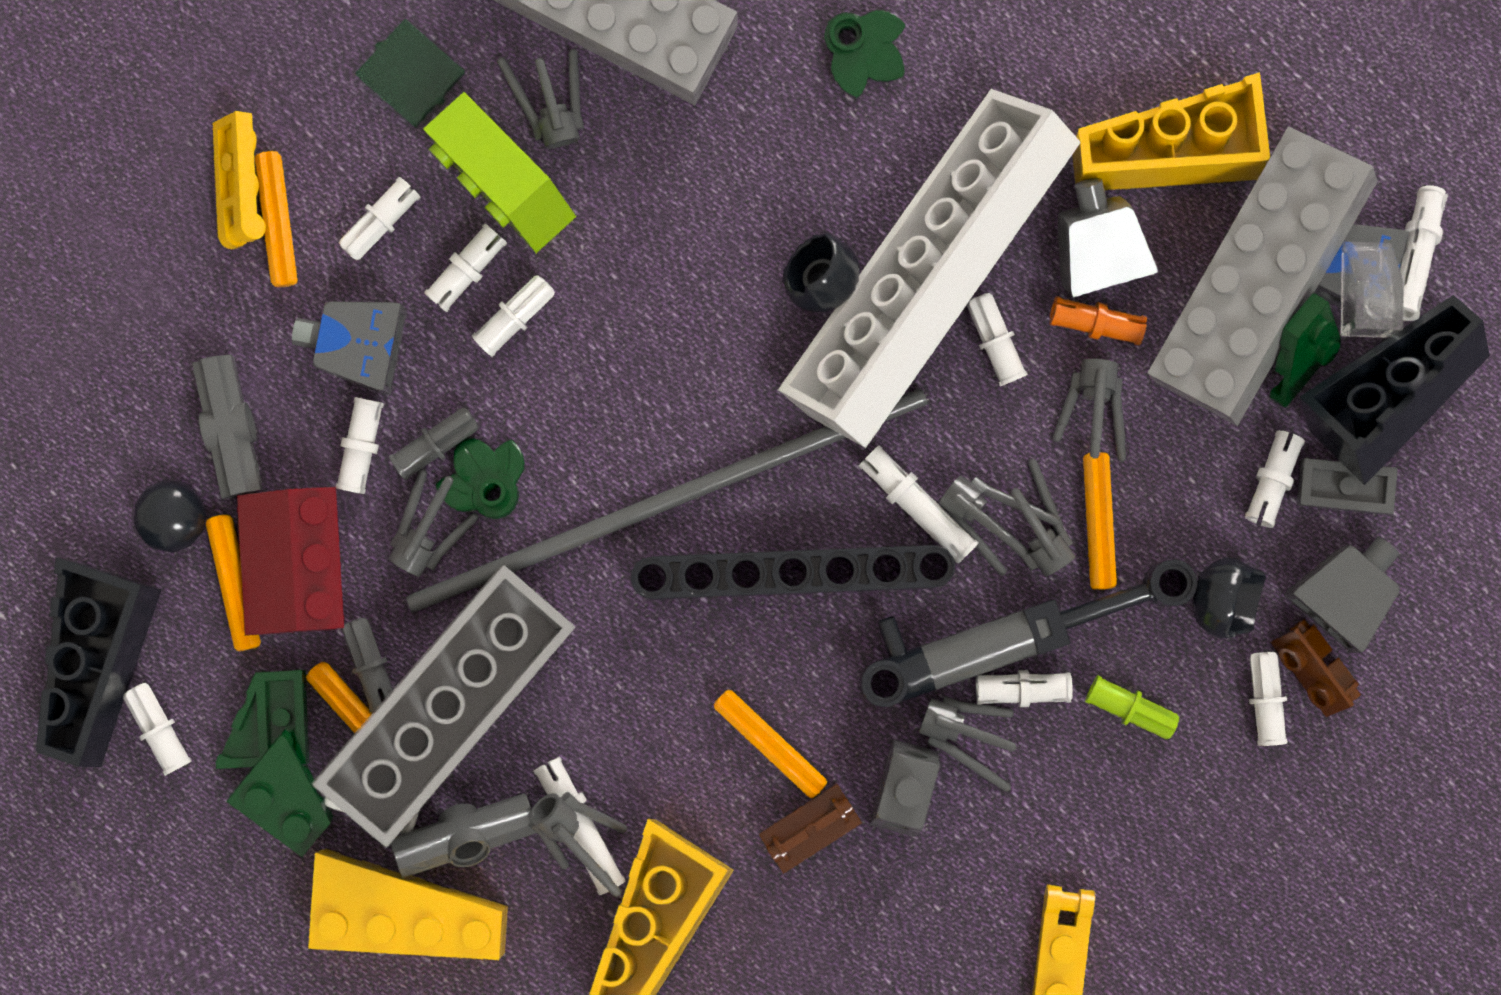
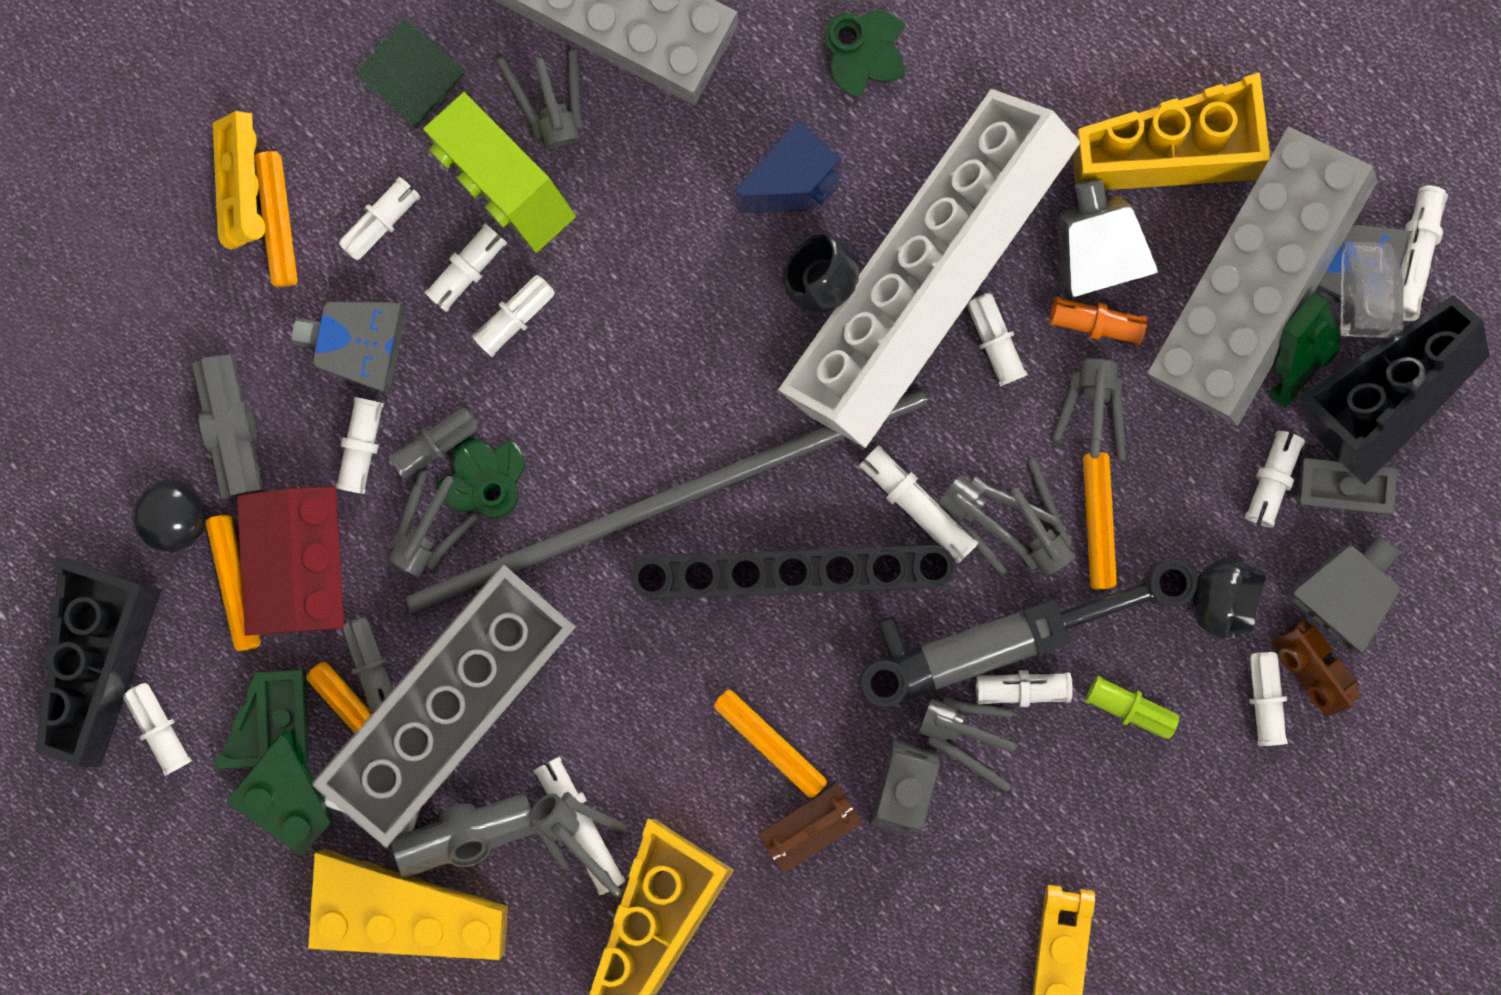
(791, 175): none -> dark blue slope

